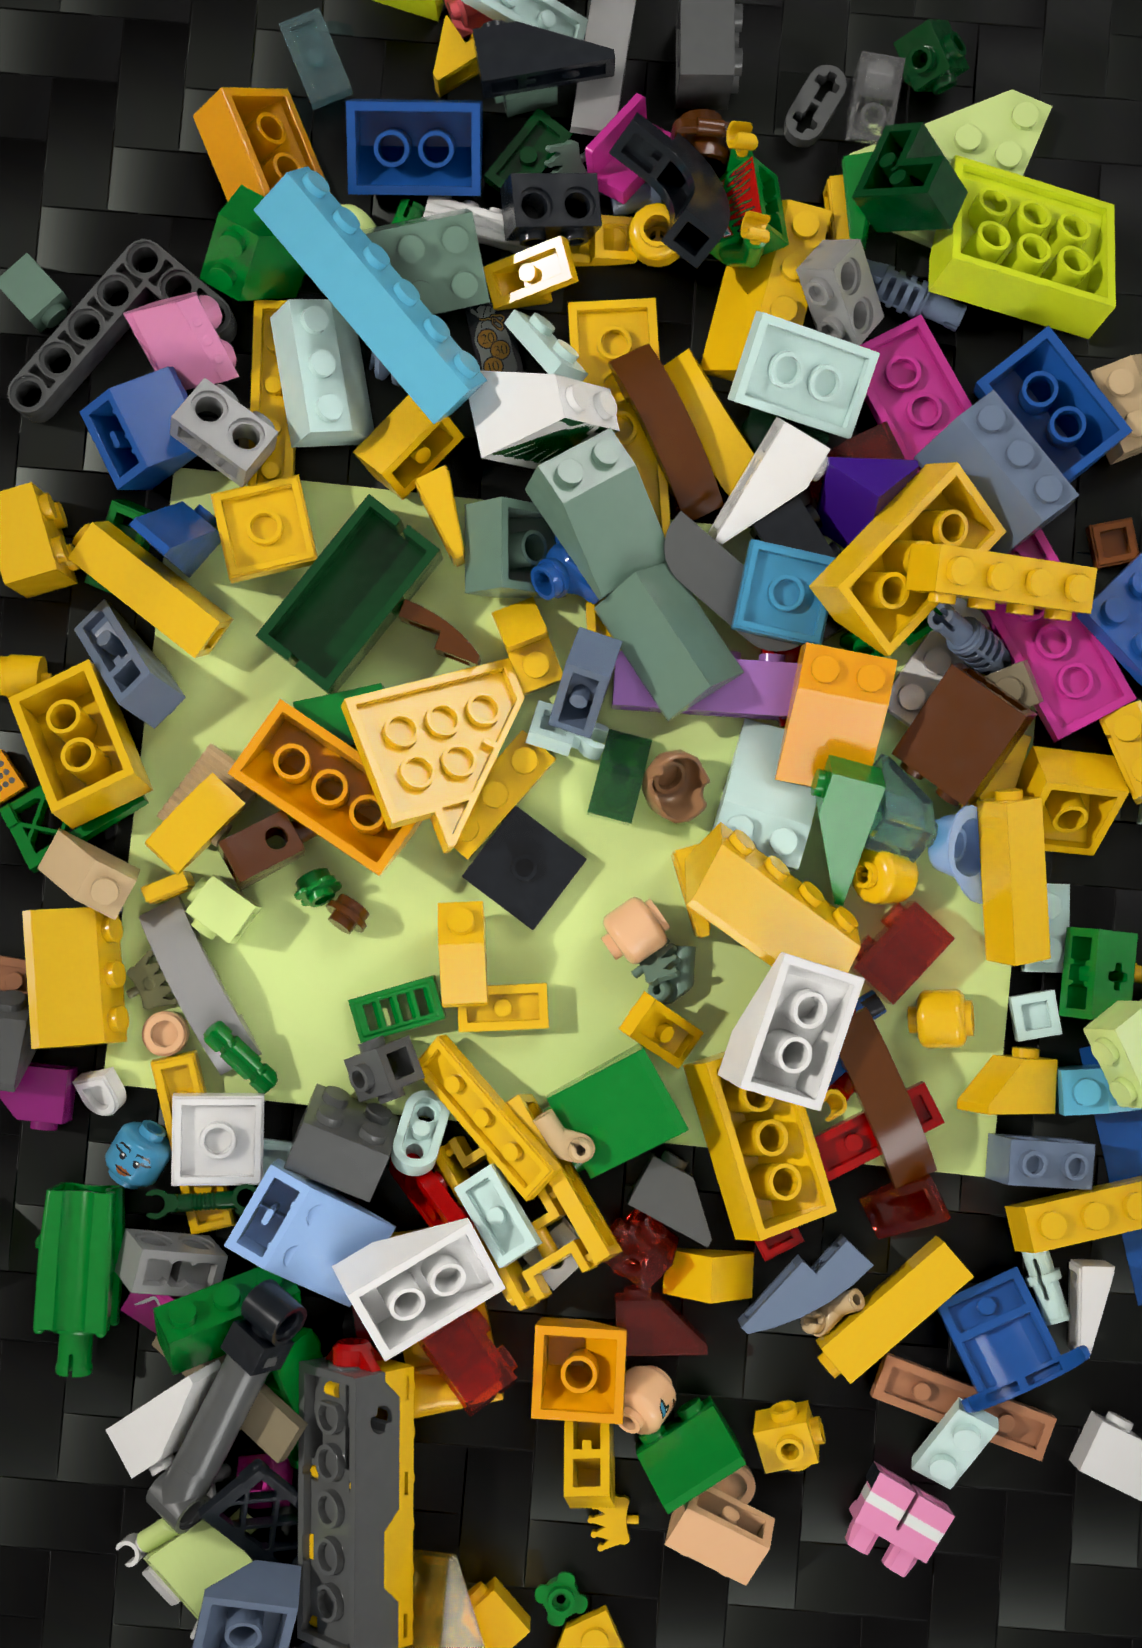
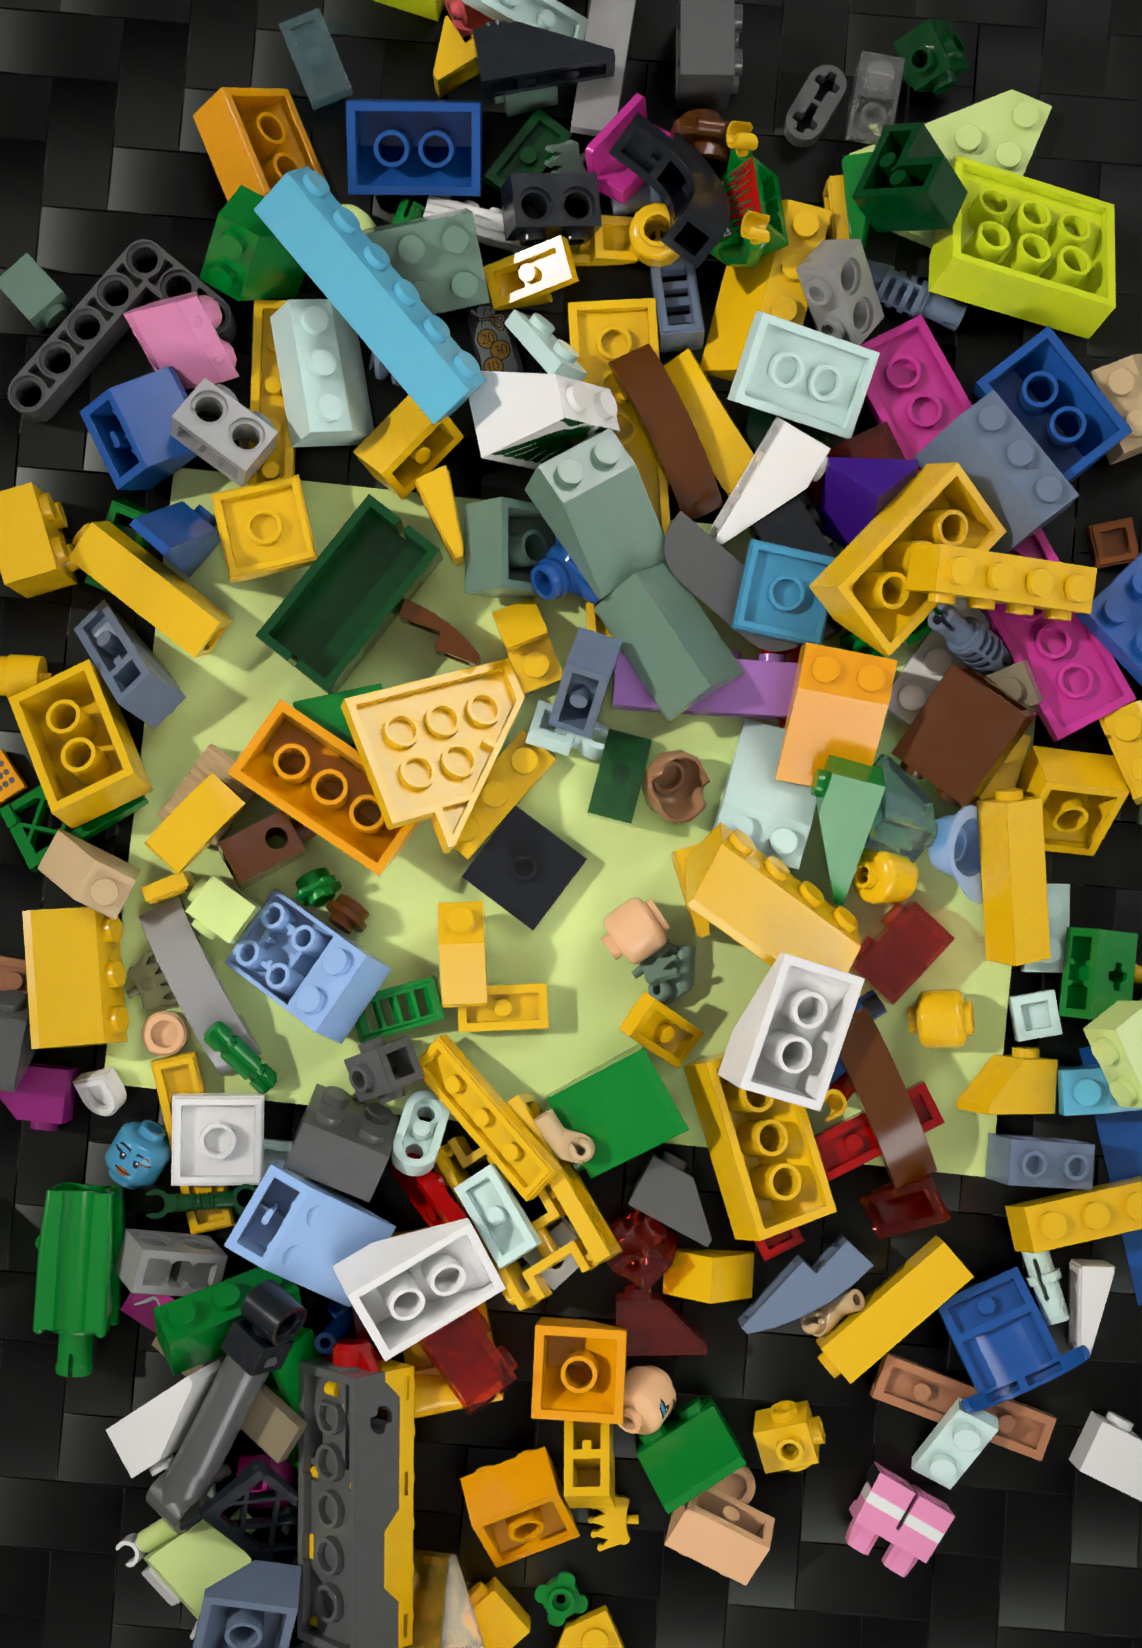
(308, 967): none -> light blue slope
(336, 1328): none -> blue arm
(518, 1507): none -> light orange slope
(678, 331): none -> sand blue slope

